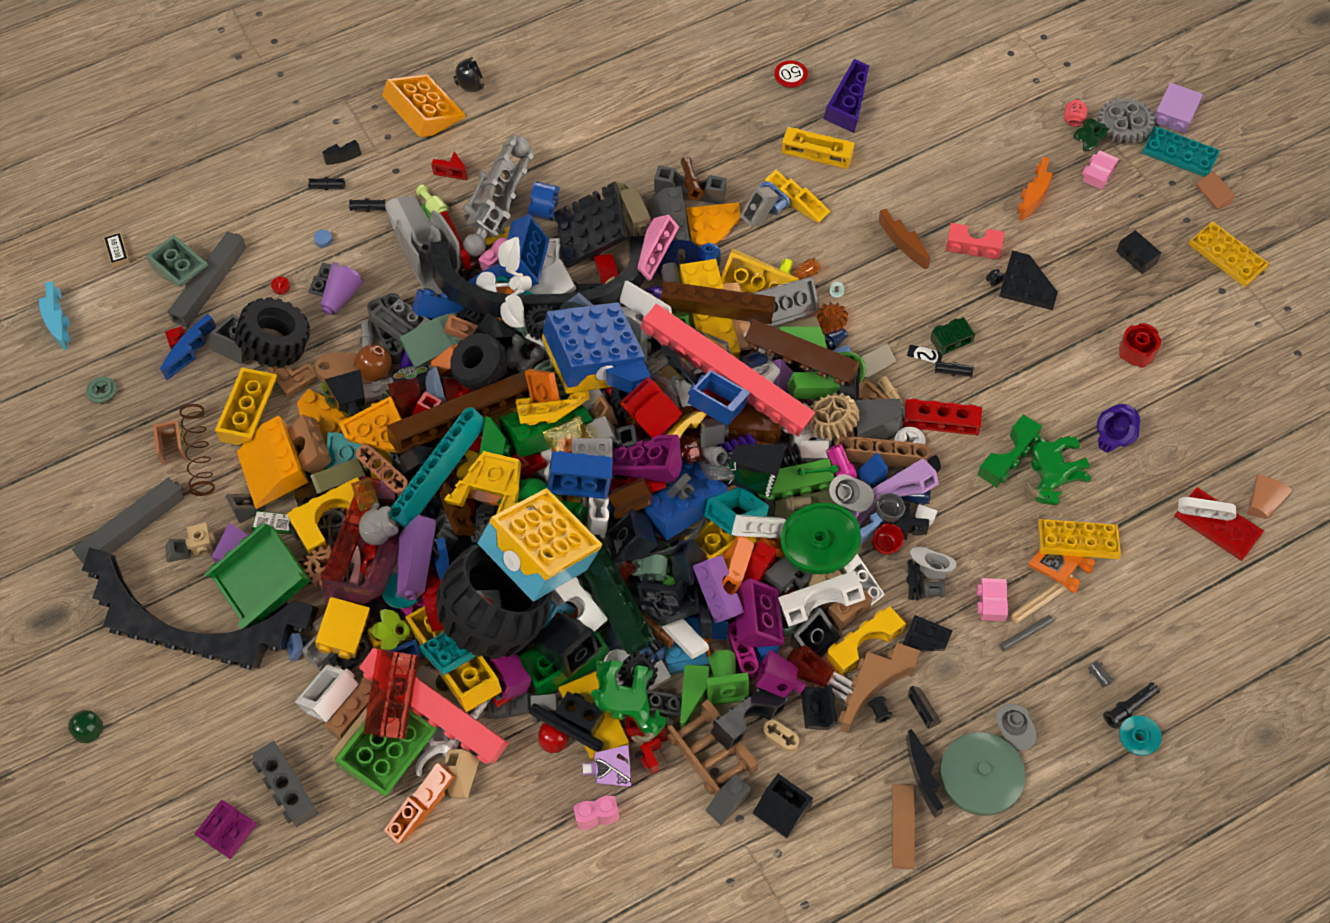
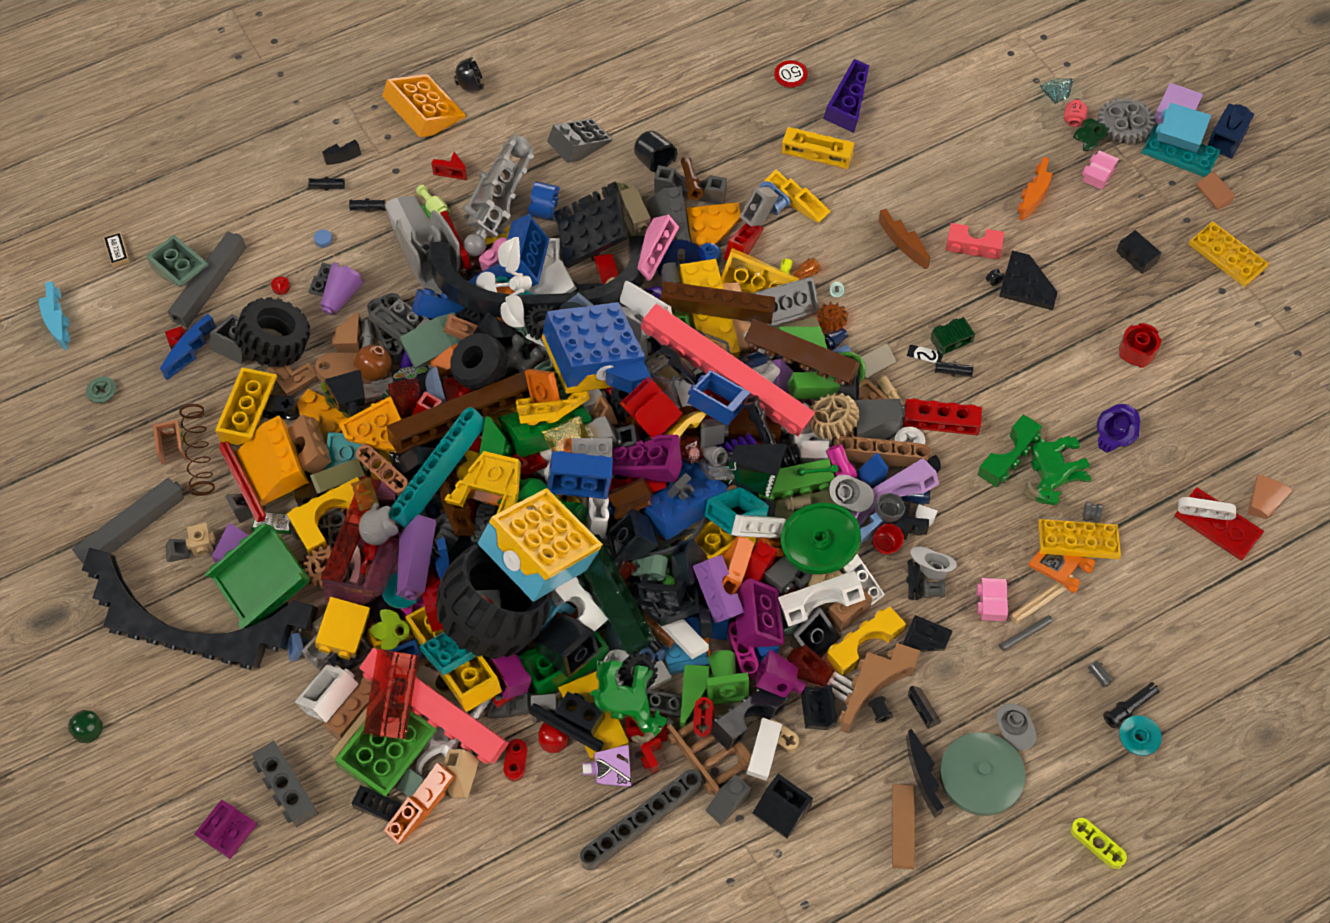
(242, 481): none -> red axle
(282, 406): none -> black piece
(348, 335): none -> medium nougat slope
(357, 804): none -> black slope
(410, 783): none -> sand green slope
(515, 758): none -> red plate
(577, 139): none -> dark grey slope
(601, 811): bright pink brick -> none
(637, 829): none -> dark grey beam
(654, 150): none -> black cylinder
(699, 717): none -> red beam
(744, 239): none -> red slope
(758, 416): none -> black pin
(764, 749): none -> white tile
(1057, 89): none -> clear light blue slope
(1092, 512): none -> dark grey wheel
(1115, 849): none -> neon yellow beam
(1182, 127): none -> medium azure brick
(1231, 129): none -> dark blue piece

